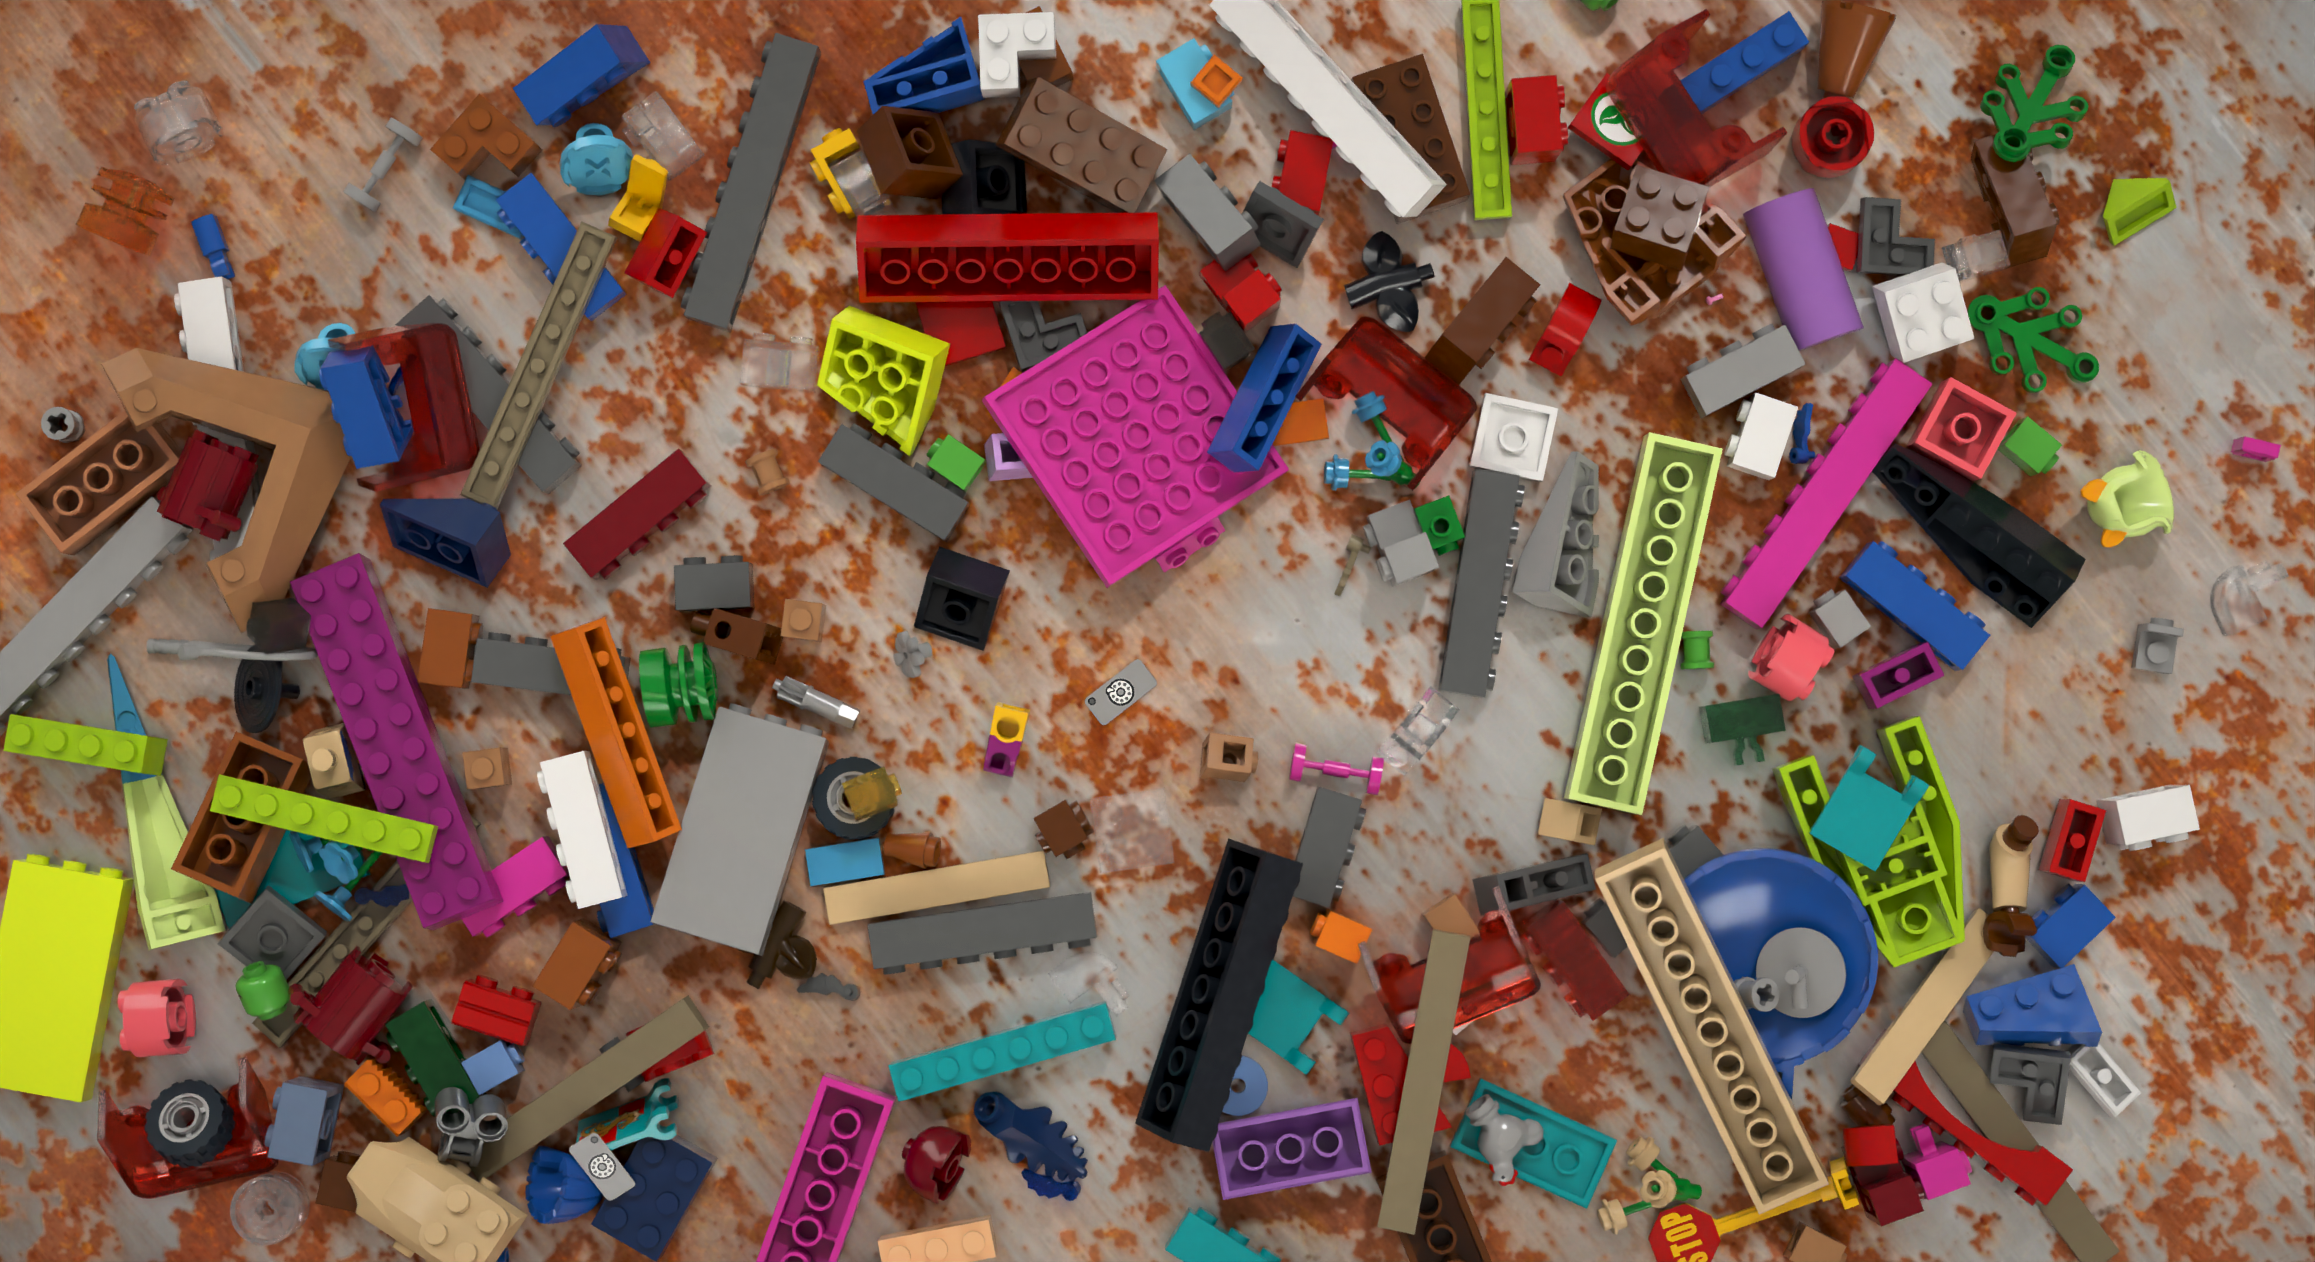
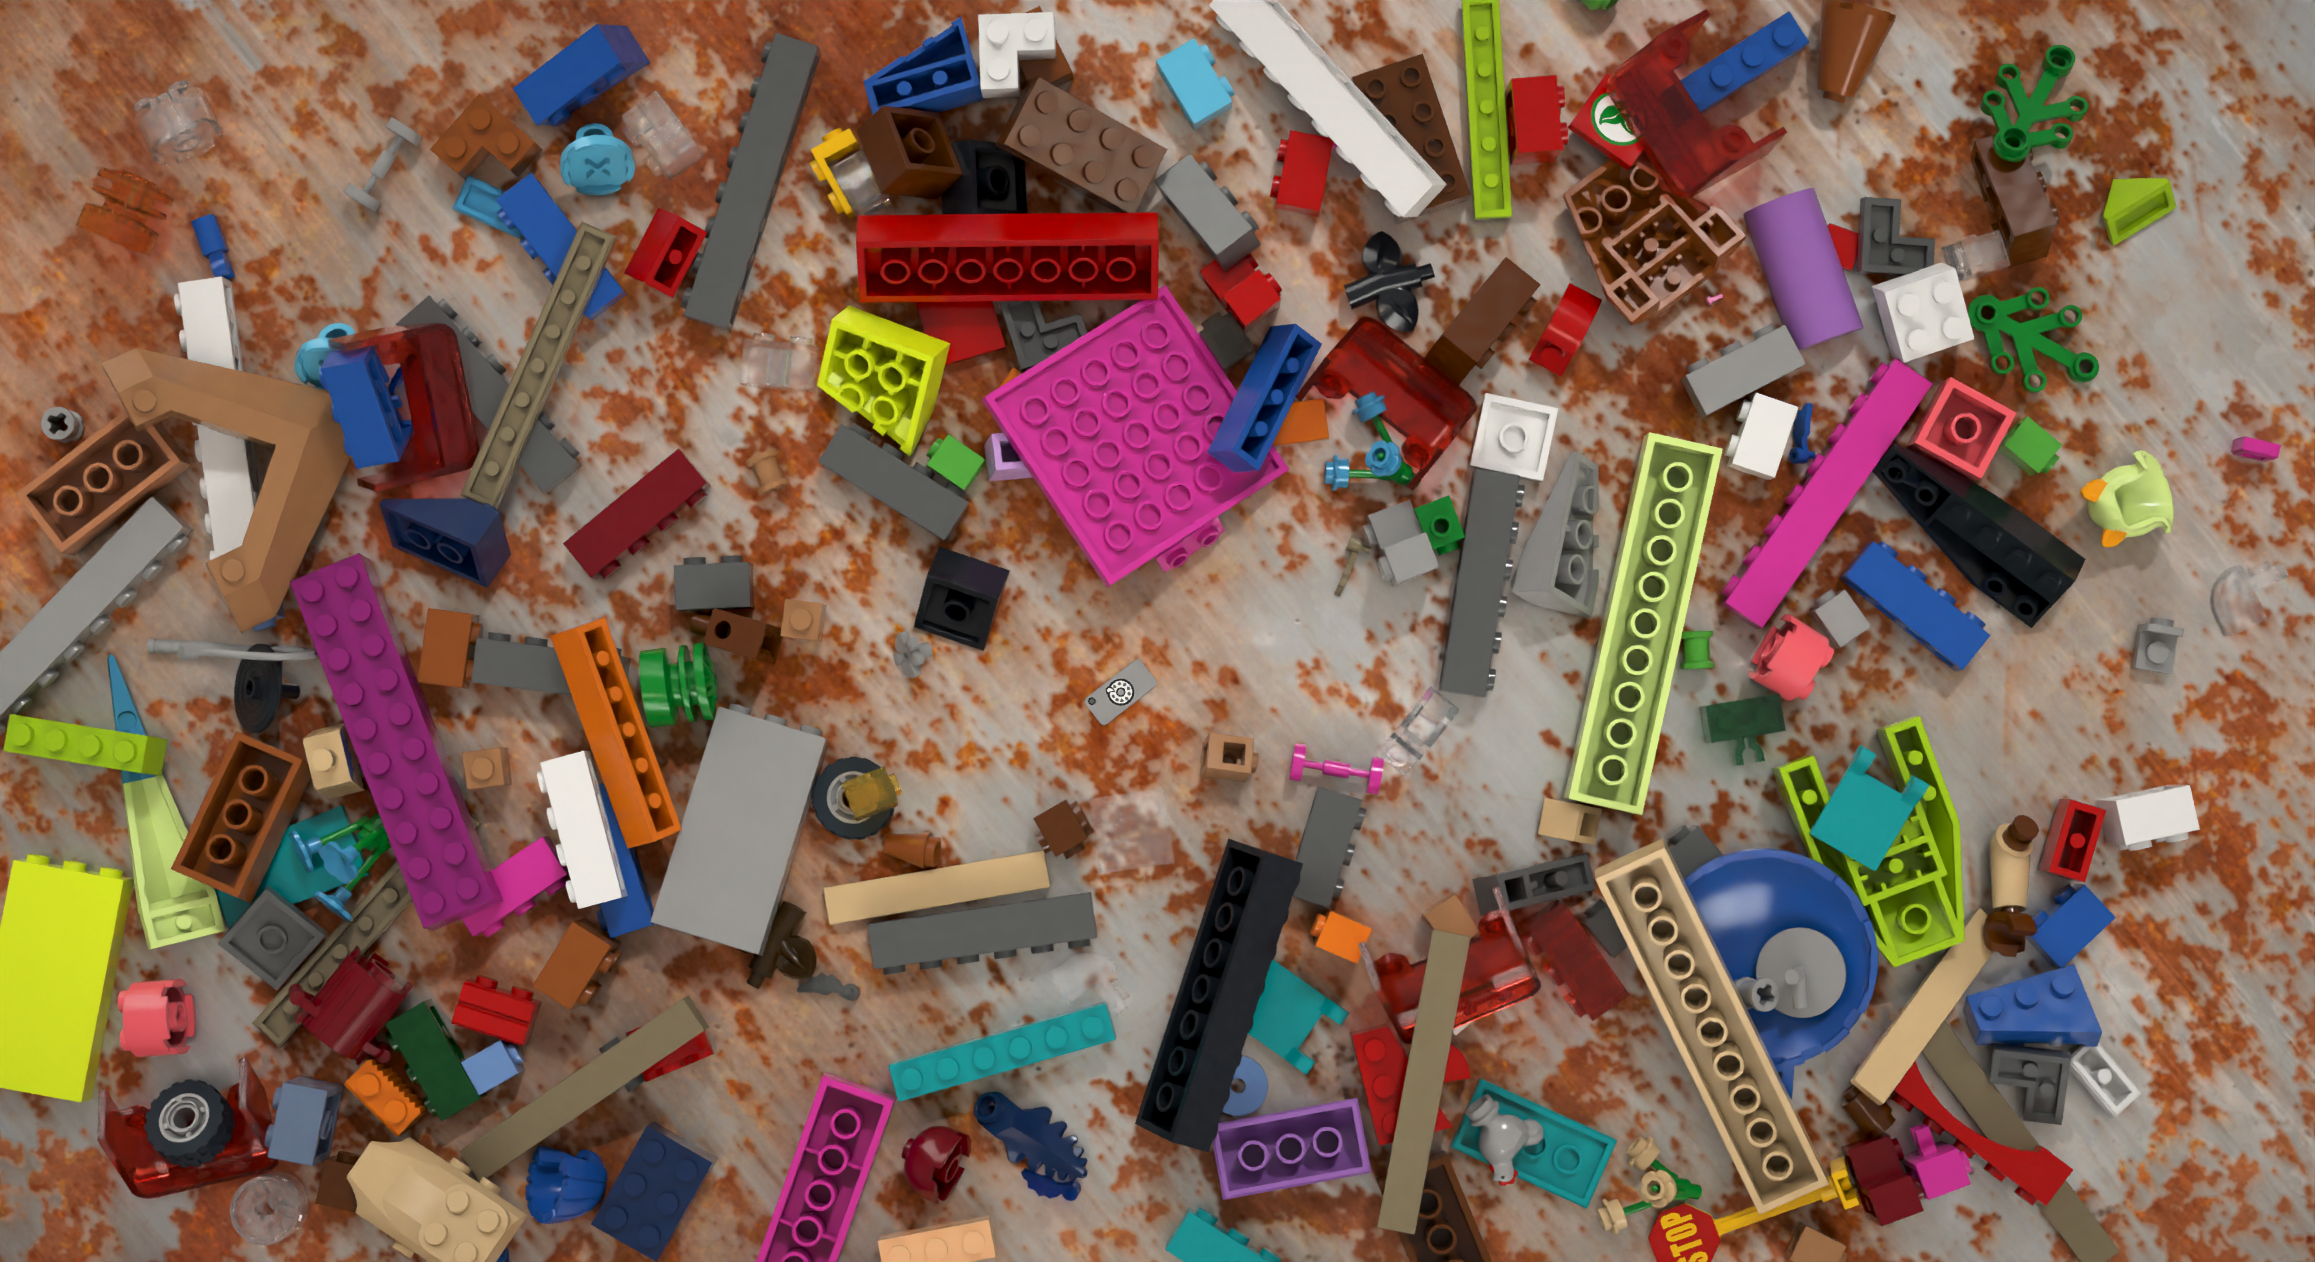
(208, 486): dark red container -> none
(263, 990): bright green head -> none
(278, 625): clear smoke brick -> none
(324, 818): lime plate -> none
(388, 896): clear blue piece -> none
(465, 1130): dark grey piece -> none
(602, 1166): light grey sticker -> none
(633, 1119): teal flag -> none
(642, 198): yellow bracket -> none
(815, 701): light grey piece -> none
(845, 861): dark azure tile -> none
(1005, 739): leg -> none
(1216, 81): orange tile -> none
(1283, 224): dark grey plate -> none
(1659, 217): brick -> none
(1844, 120): red brick -> none
(1870, 1145): red brick -> none
(1898, 675): magenta brick -> none

